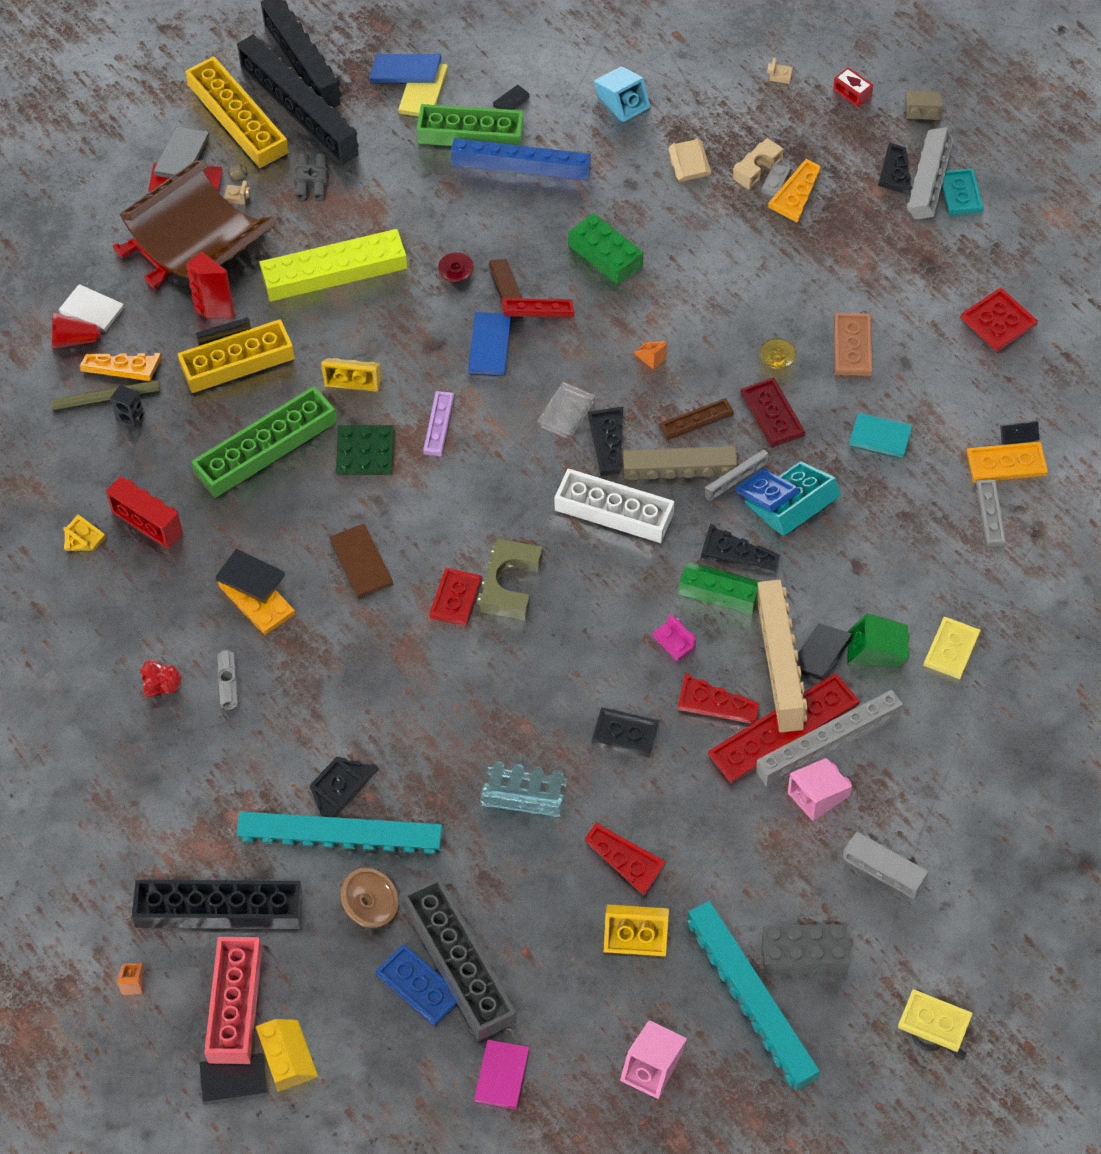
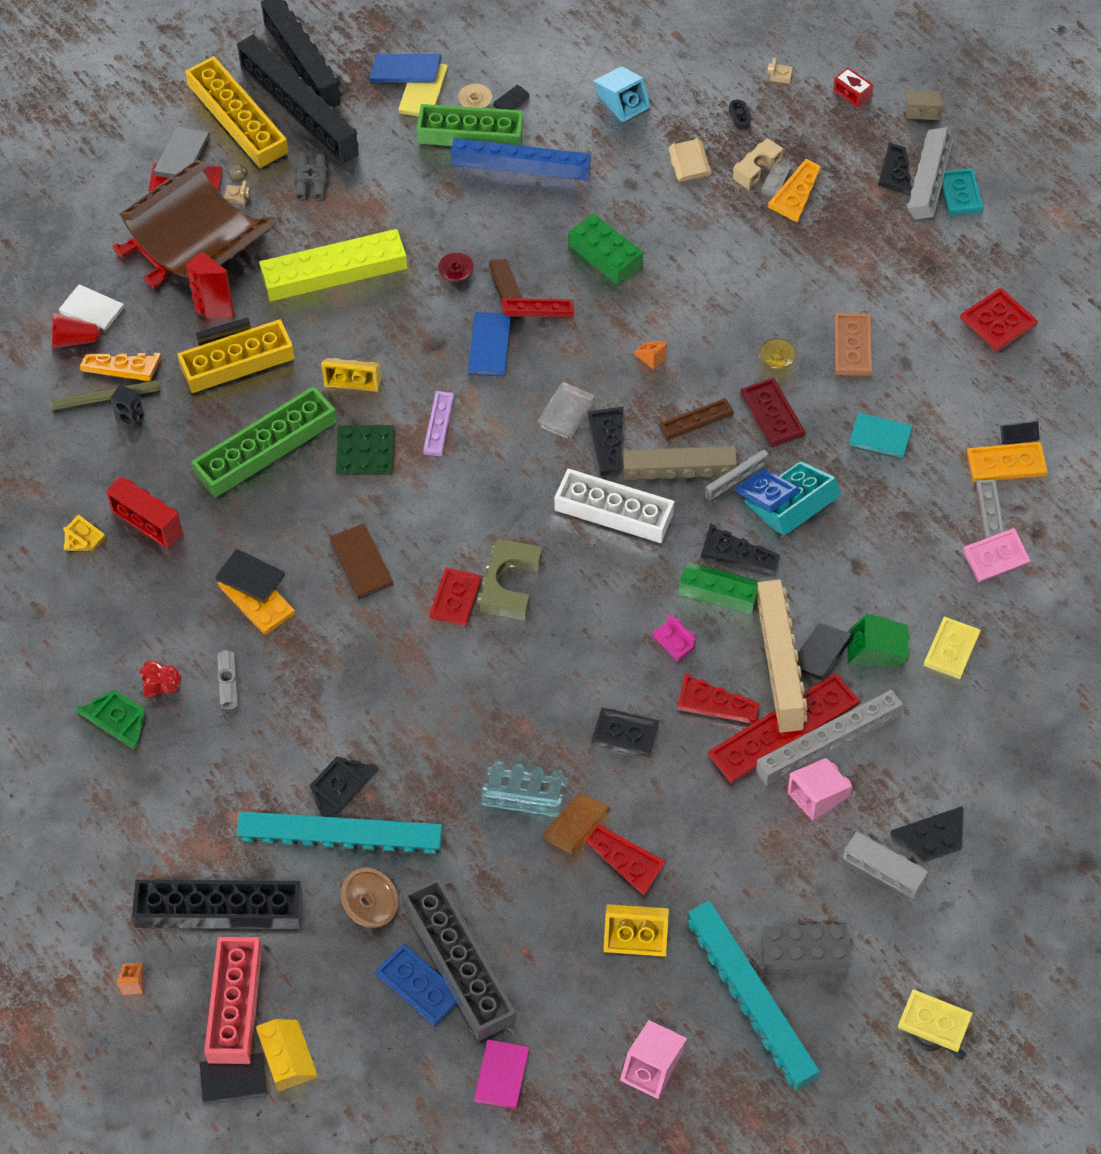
(116, 716): none -> green wing
(475, 96): none -> tan dish
(576, 822): none -> clear orange tile
(741, 117): none -> black plate
(933, 835): none -> black wing
(996, 555): none -> bright pink tile

